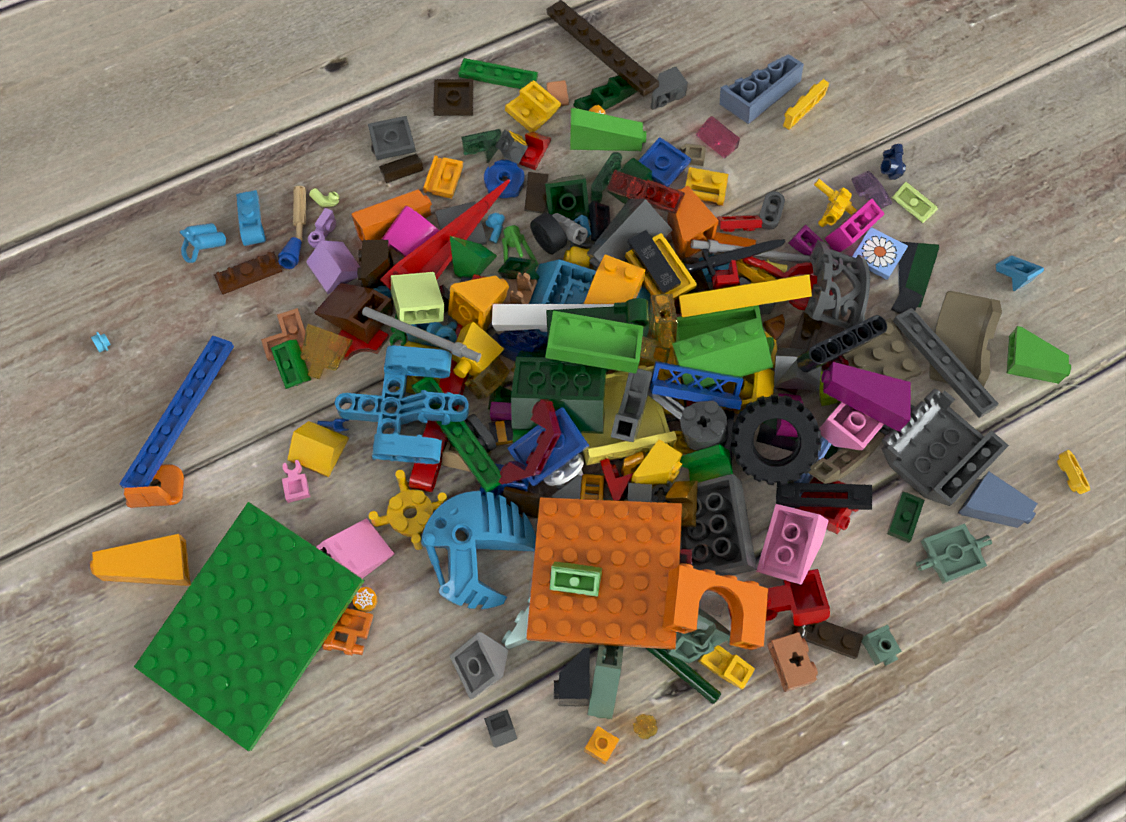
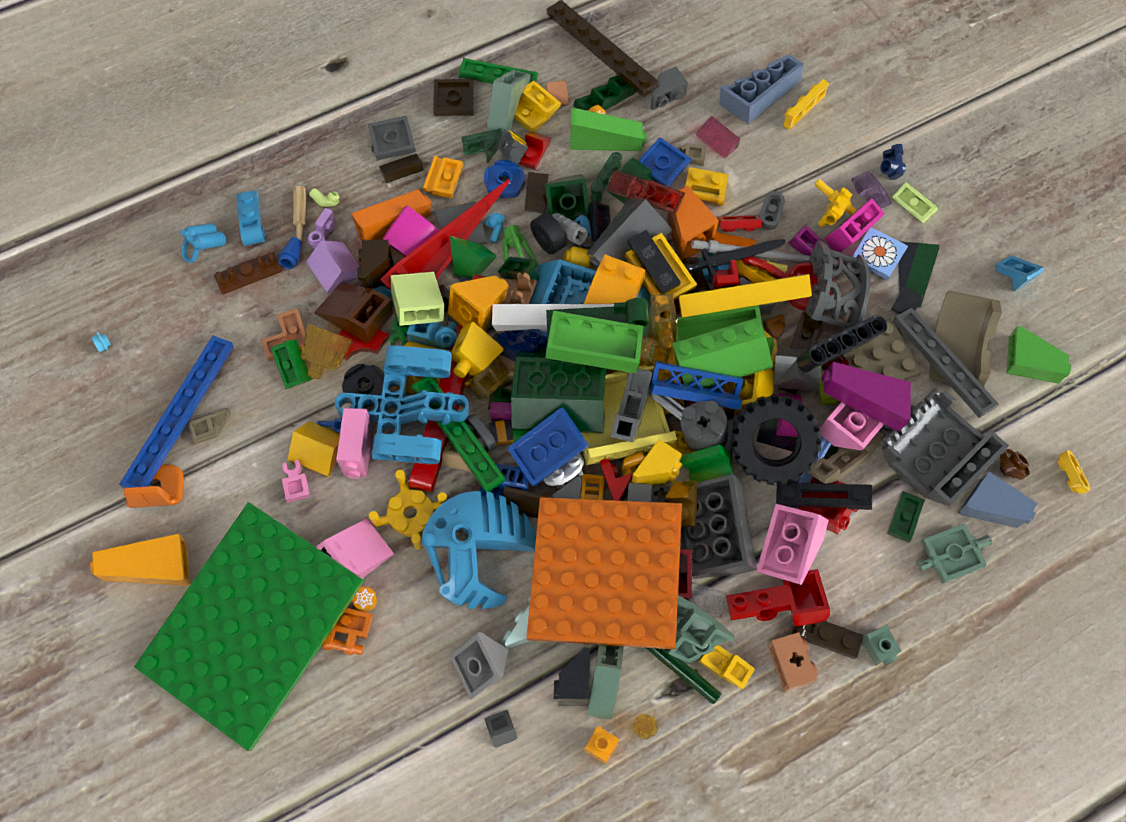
(208, 426): none -> dark tan tile
(355, 443): none -> bright pink brick
(365, 373): none -> black plate
(458, 349): light grey bar -> none
(505, 99): none -> sand green arch
(545, 416): dark red slope -> none
(575, 578): bright green slope -> none
(745, 600): orange arch -> none
(1014, 464): none -> reddish brown plate

